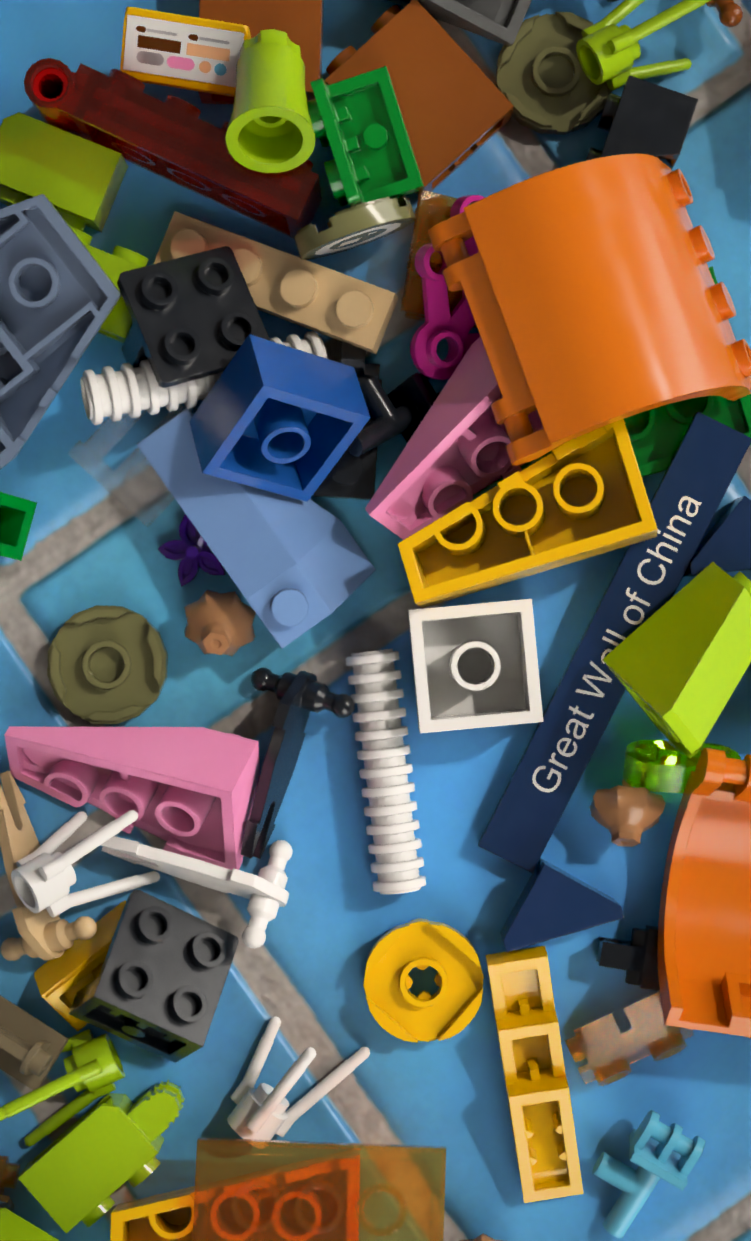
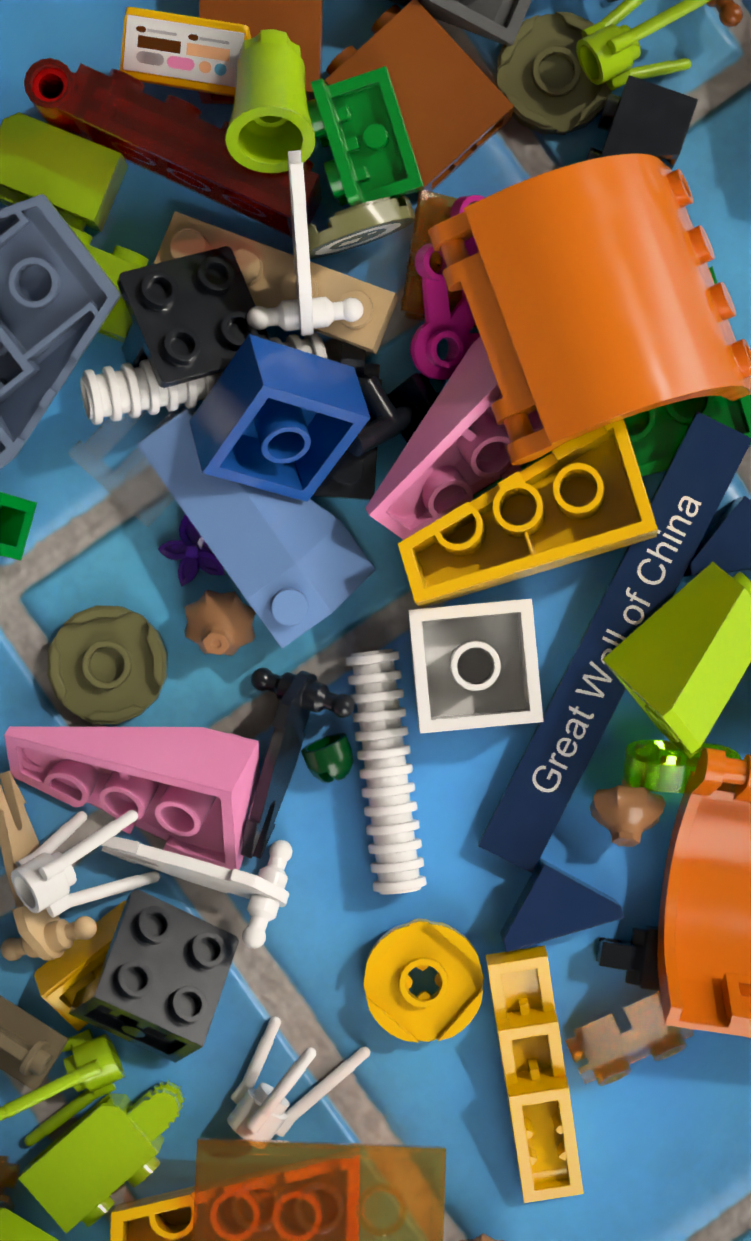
(304, 312): none -> white piece
(329, 757): none -> dark green hinge
(655, 1162): medium azure arm -> none

